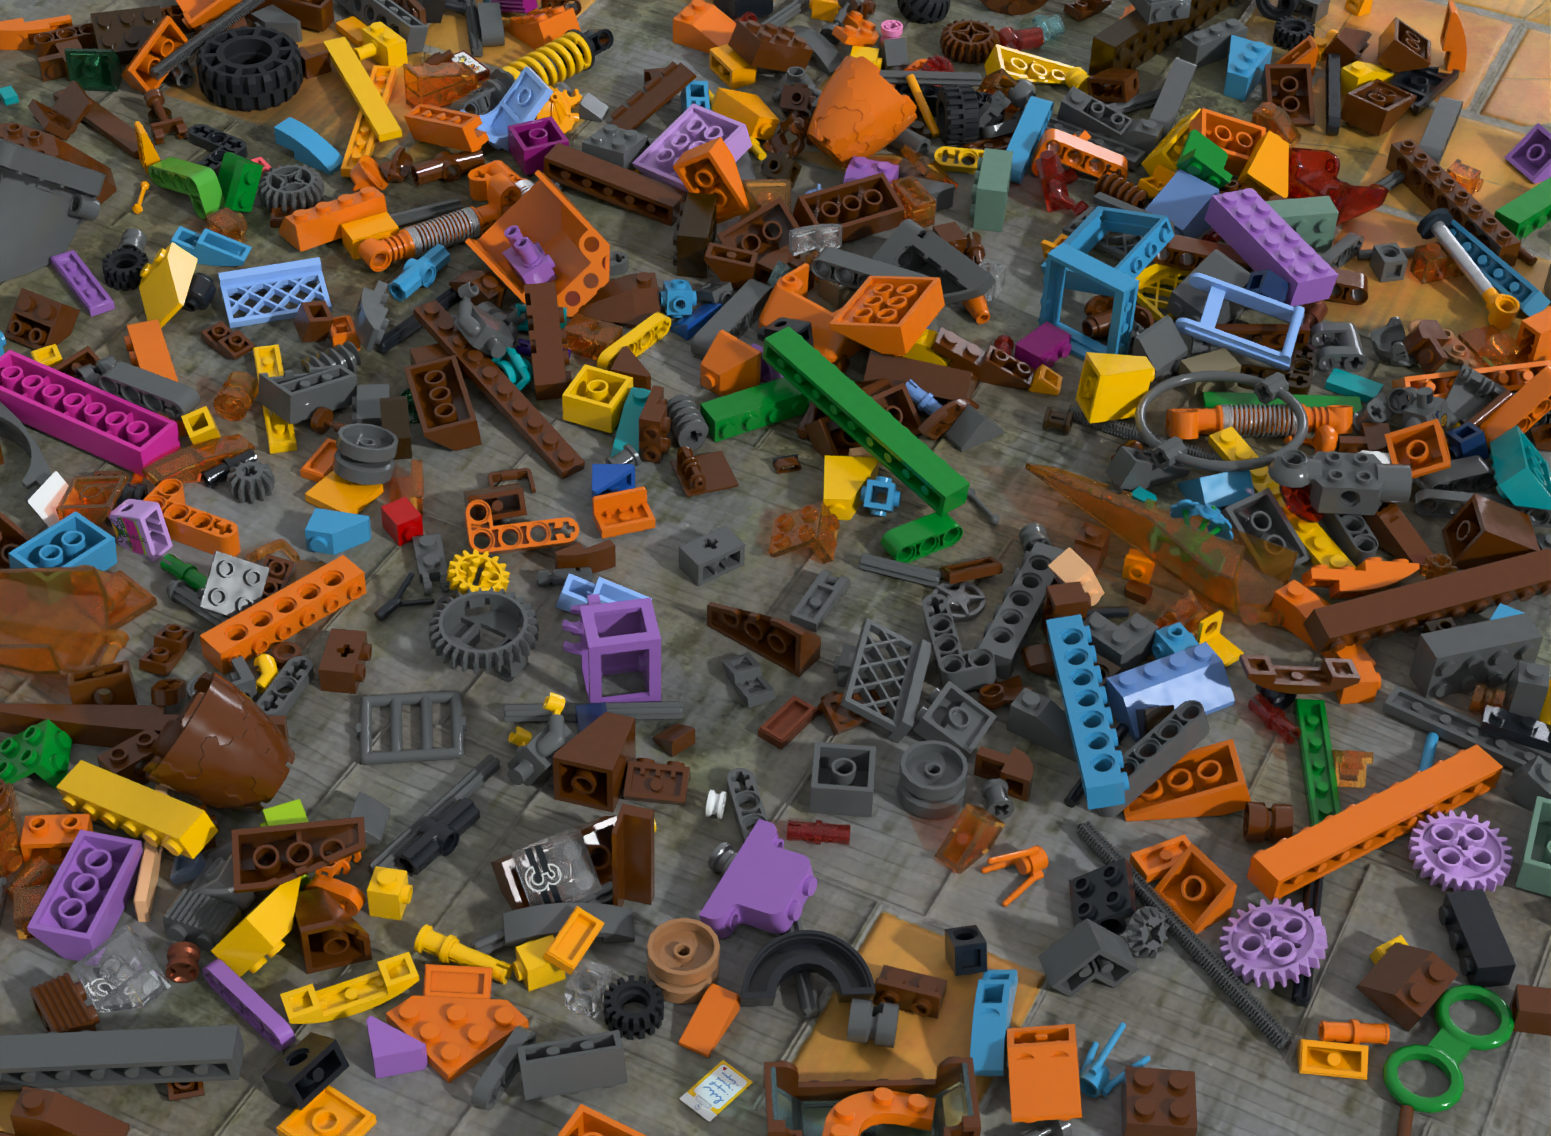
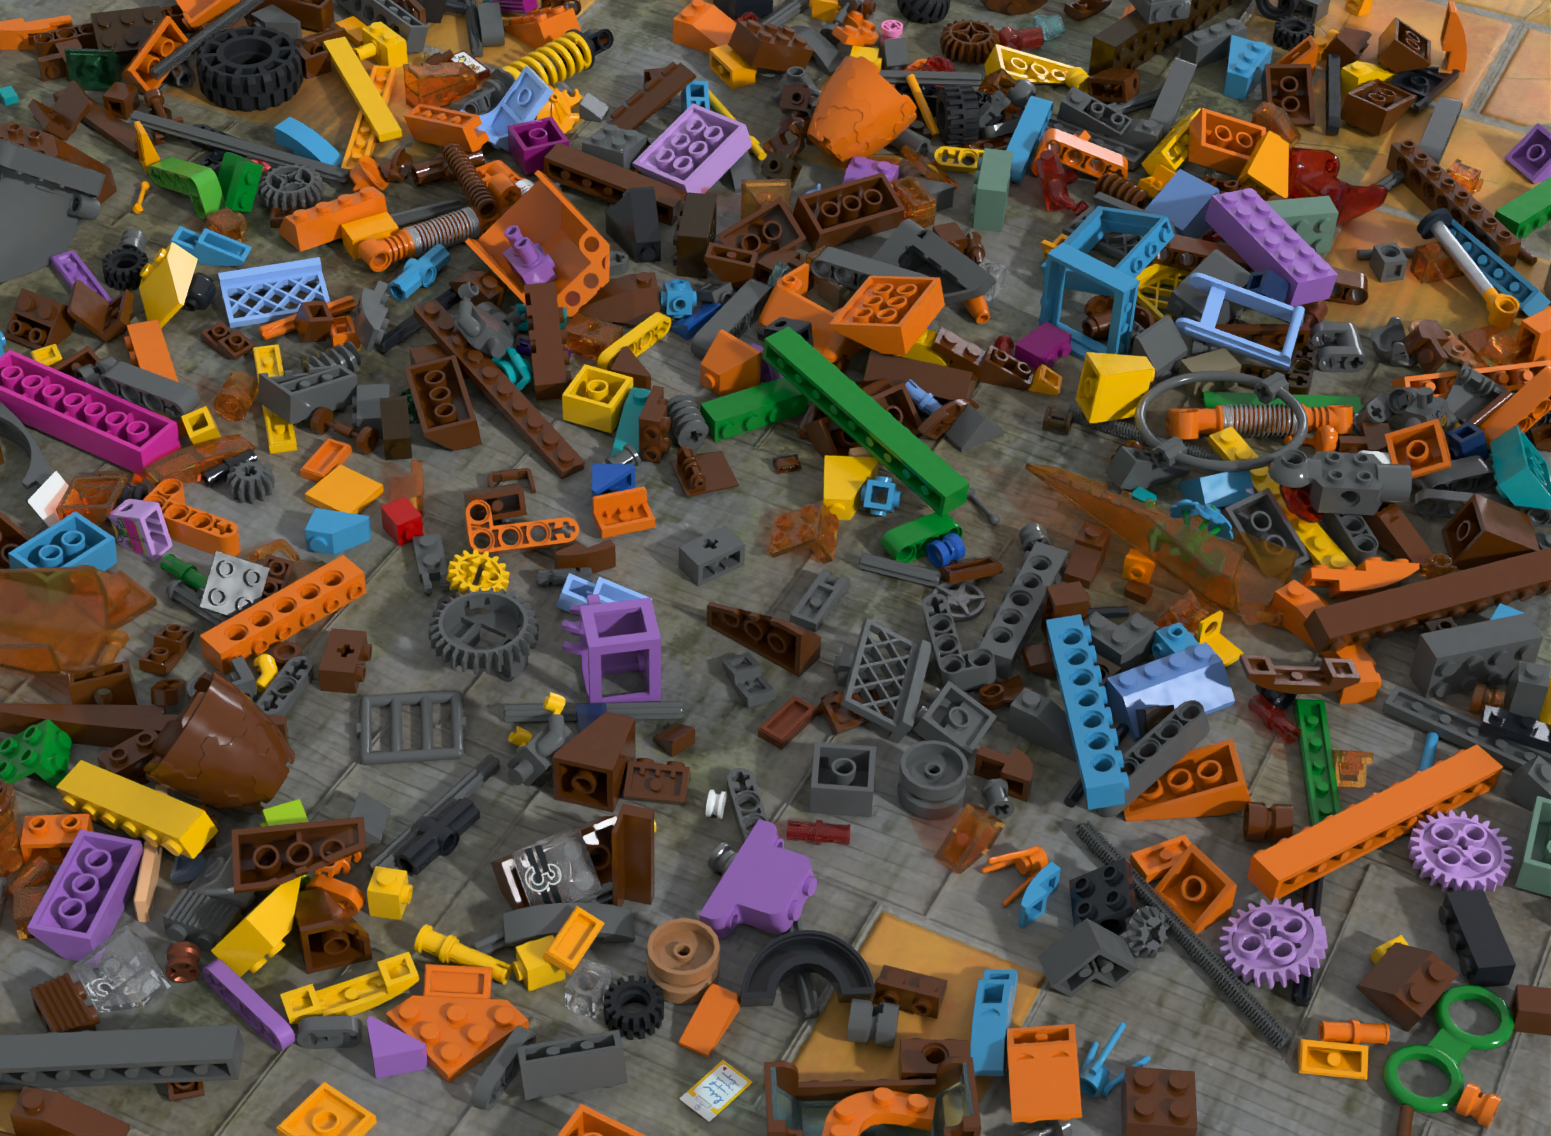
(97, 314): none -> reddish brown bracket
(121, 100): none -> reddish brown brick
(237, 145): none -> dark grey axle
(287, 324): none -> orange axle
(305, 1071): black brick -> none
(314, 43): none -> reddish brown bracket
(329, 1032): none -> dark grey beam
(365, 454): dark grey wheel -> none
(395, 602): black plant -> none
(470, 181): none -> reddish brown piece
(635, 224): none -> black slope
(713, 171): orange slope -> none
(746, 109): light orange slope -> none
(814, 237): clear slope -> none
(921, 1056): none -> reddish brown brick
(948, 549): none -> blue wheel
(965, 950): black brick -> none
(1036, 894): none -> dark azure slope
(1072, 568): light nougat brick -> none
(1204, 160): green bracket -> none
(1343, 250): dark grey beam -> none
(1352, 385): teal tile -> none
(1479, 1105): none -> orange wheel

